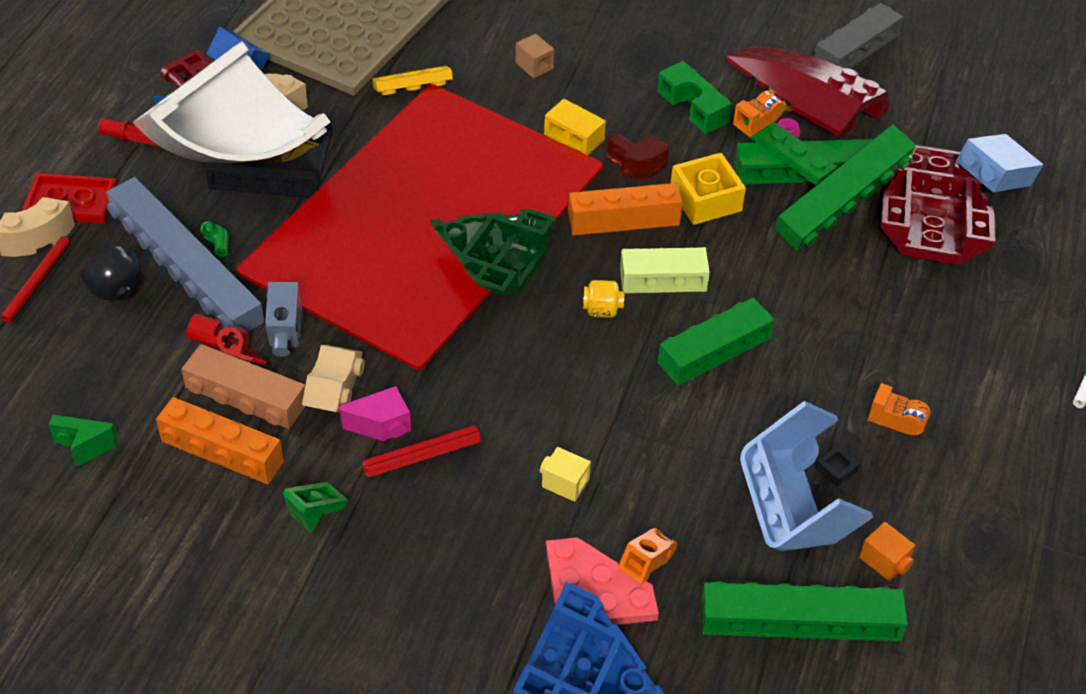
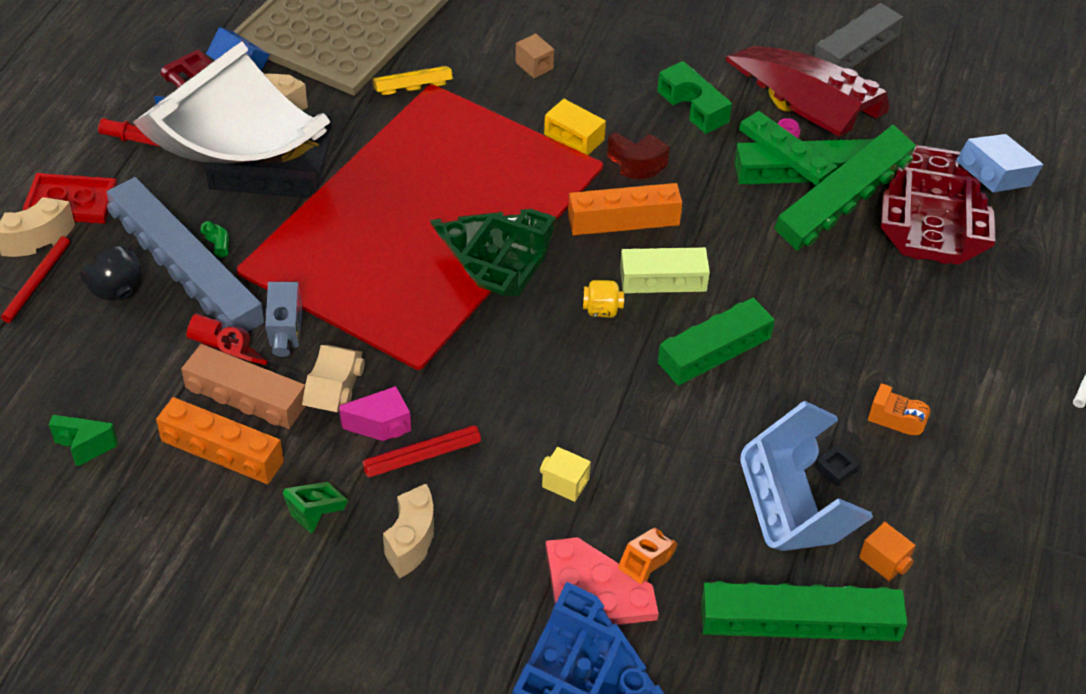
(413, 531): none -> tan brick
(708, 188): yellow brick -> none
(759, 112): orange leg -> none

